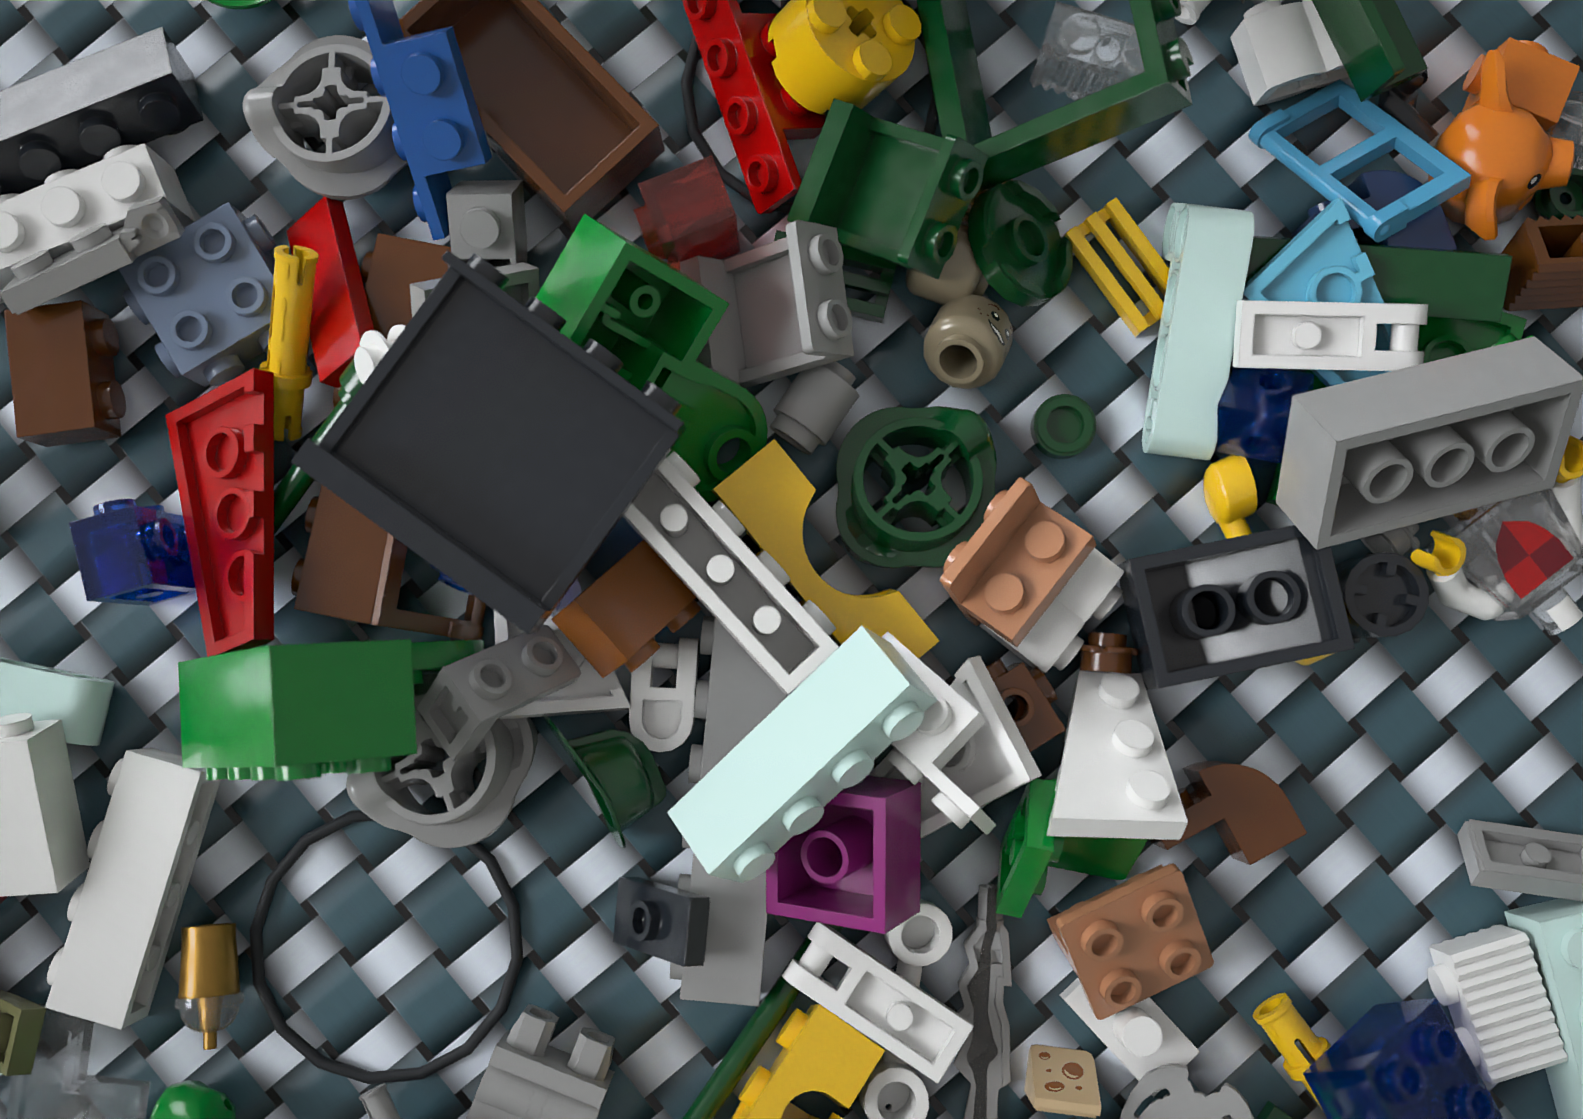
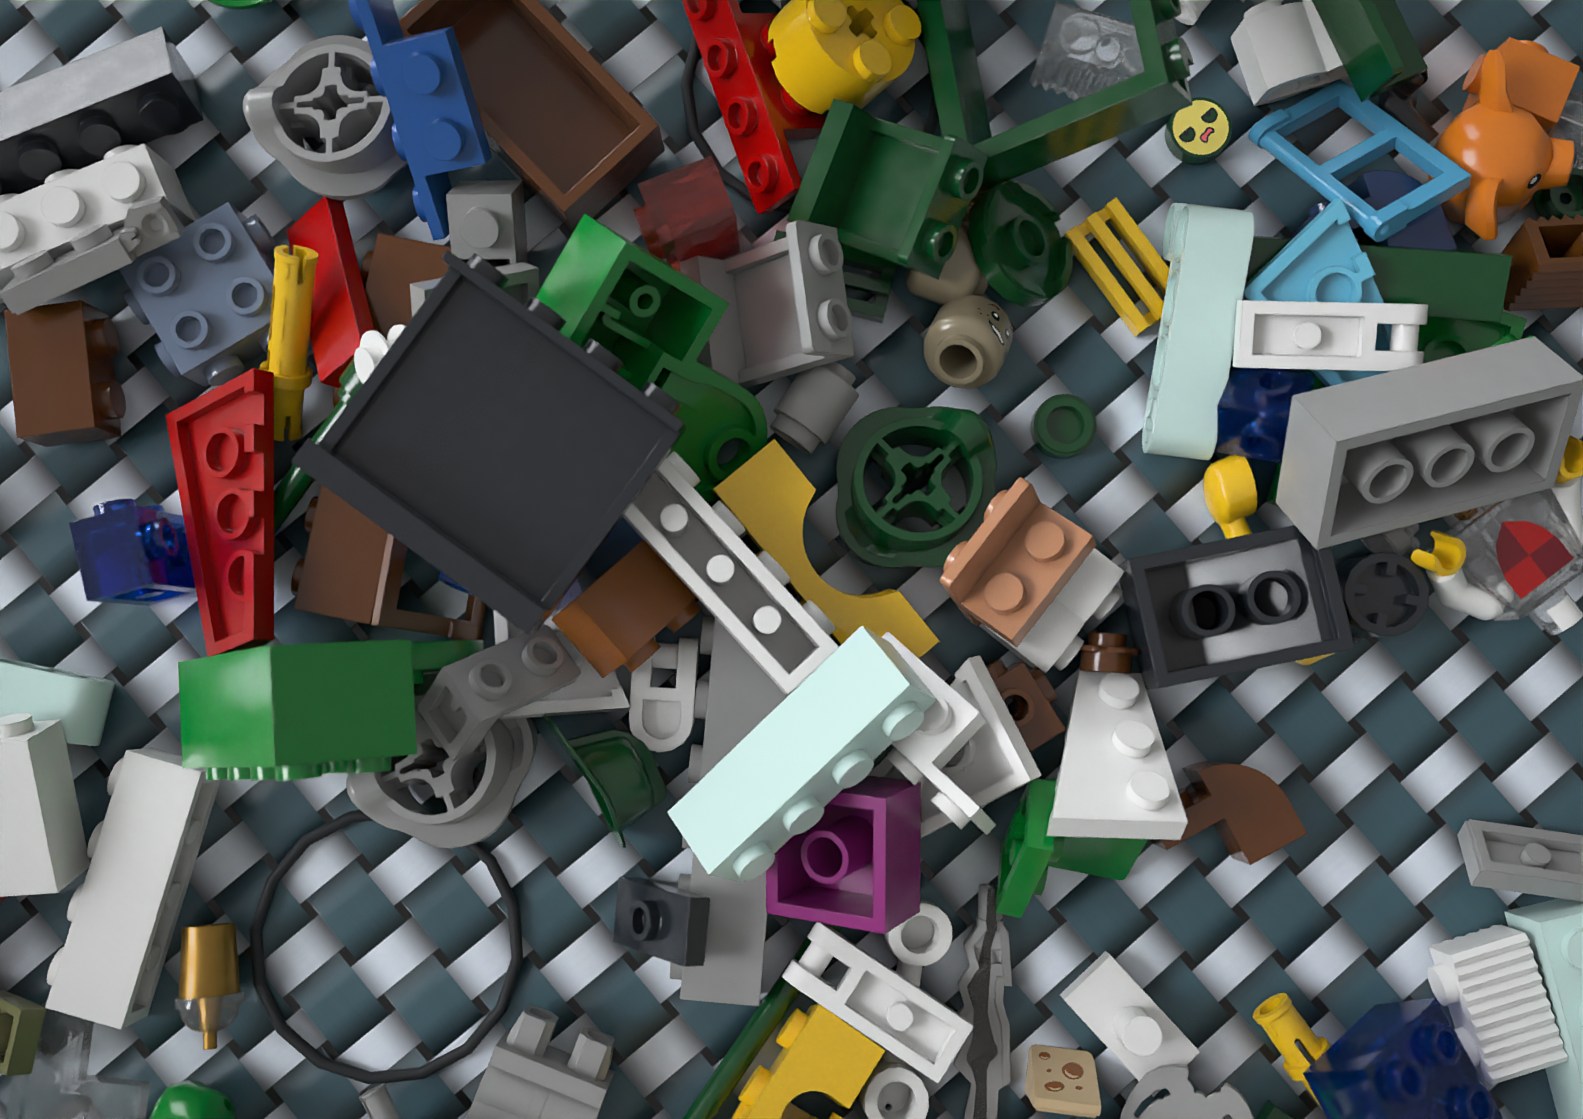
(1133, 940): nougat bracket -> none
(1198, 131): none -> tile

